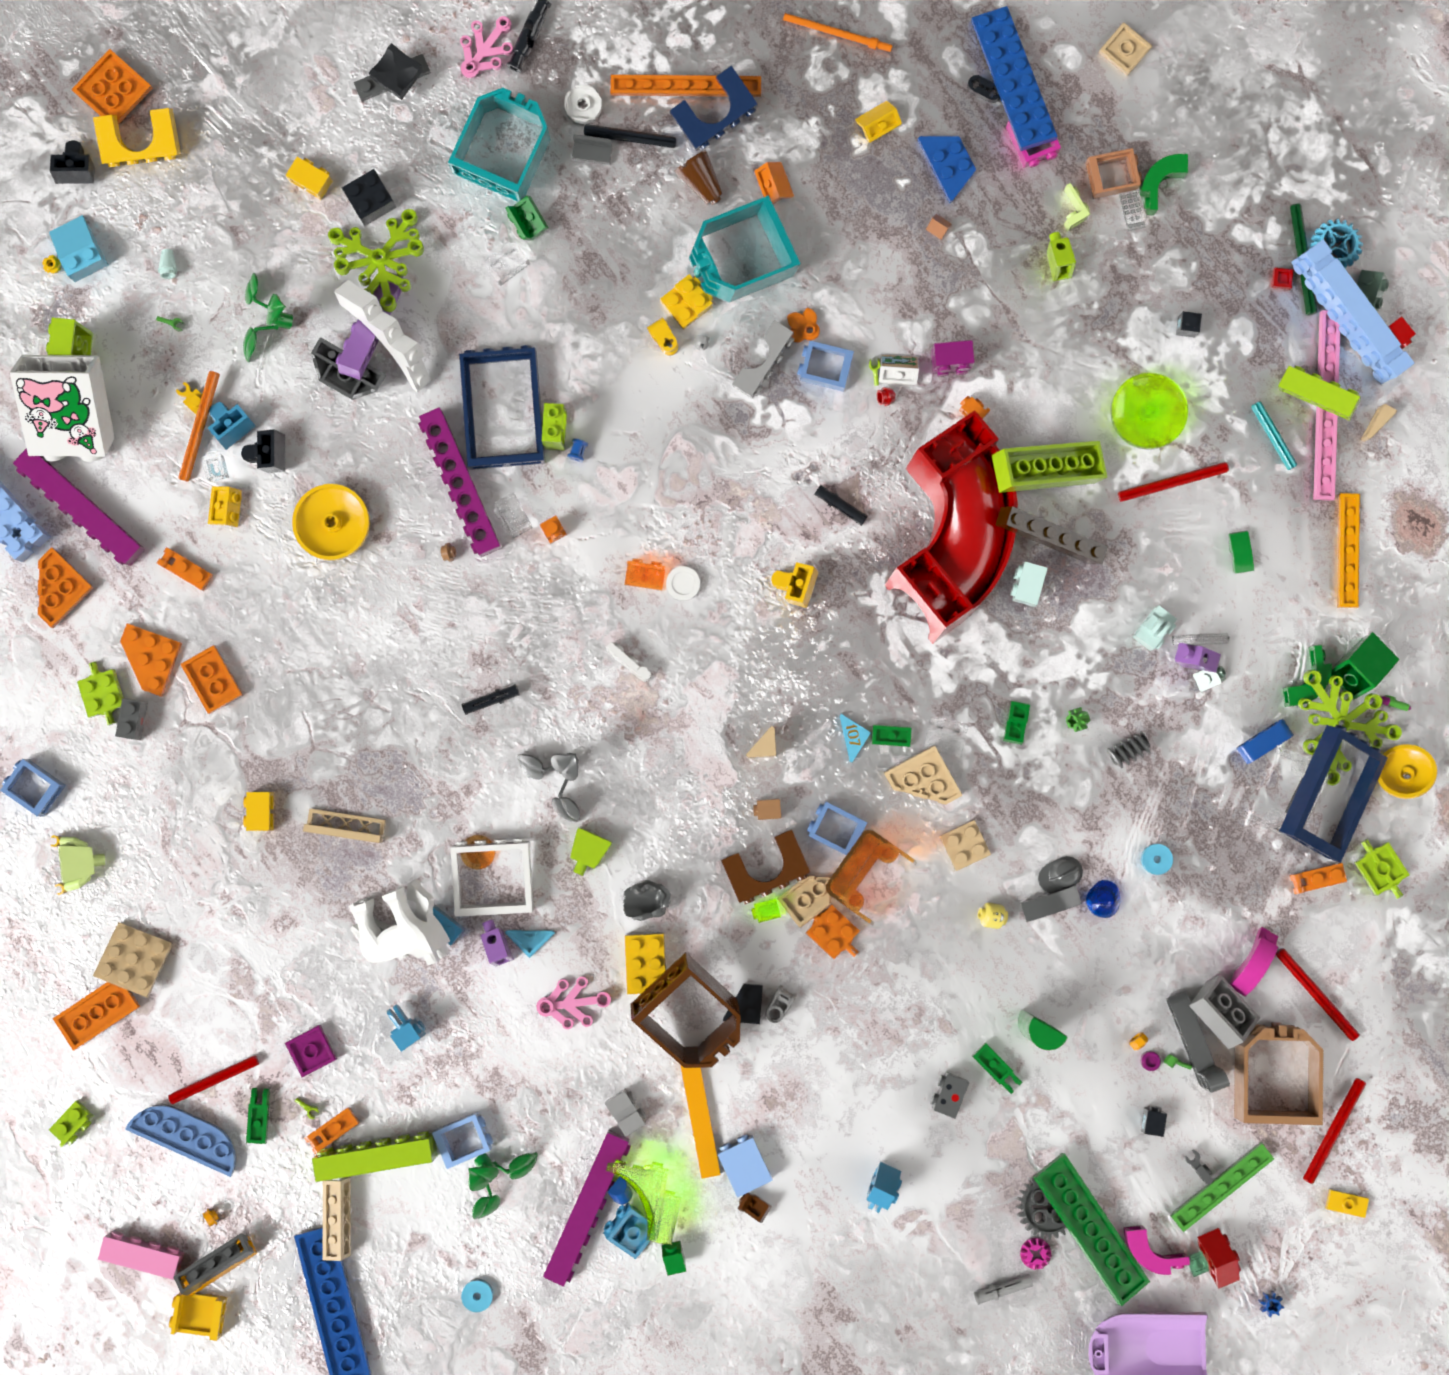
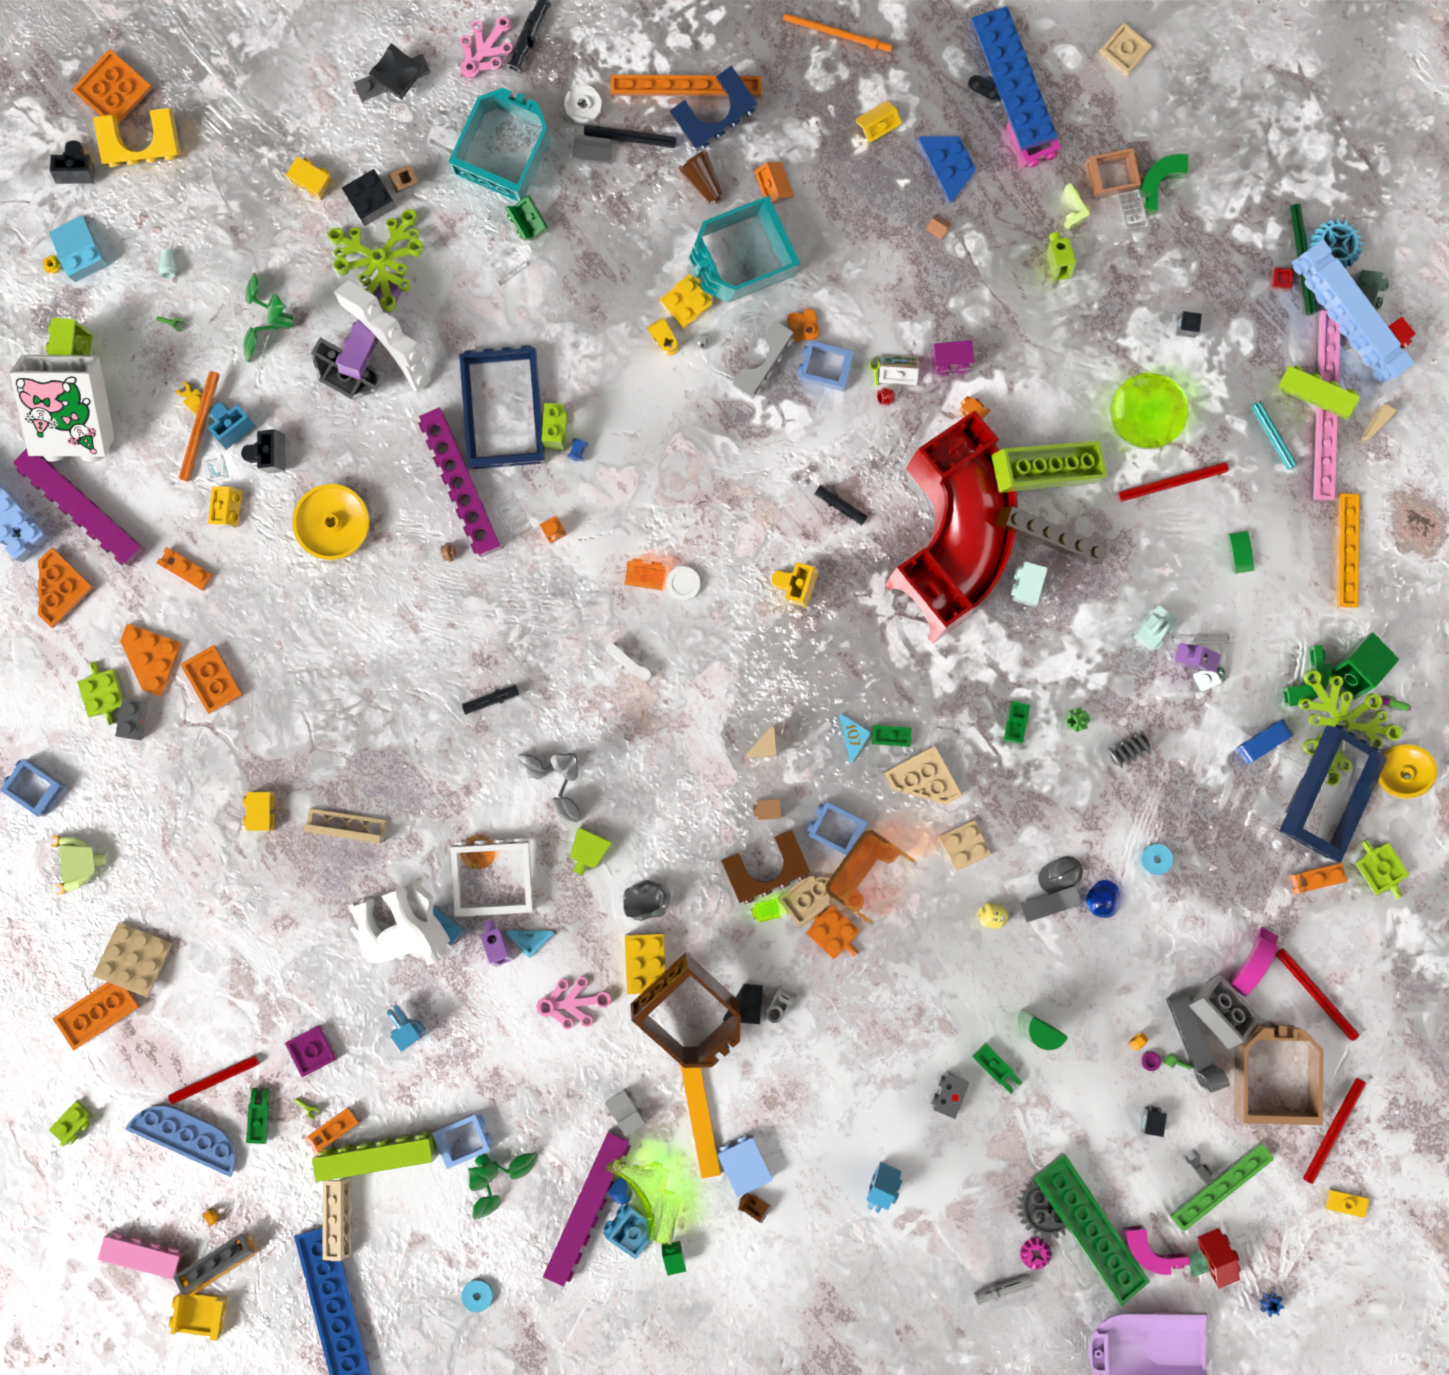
(403, 179): none -> medium nougat brick

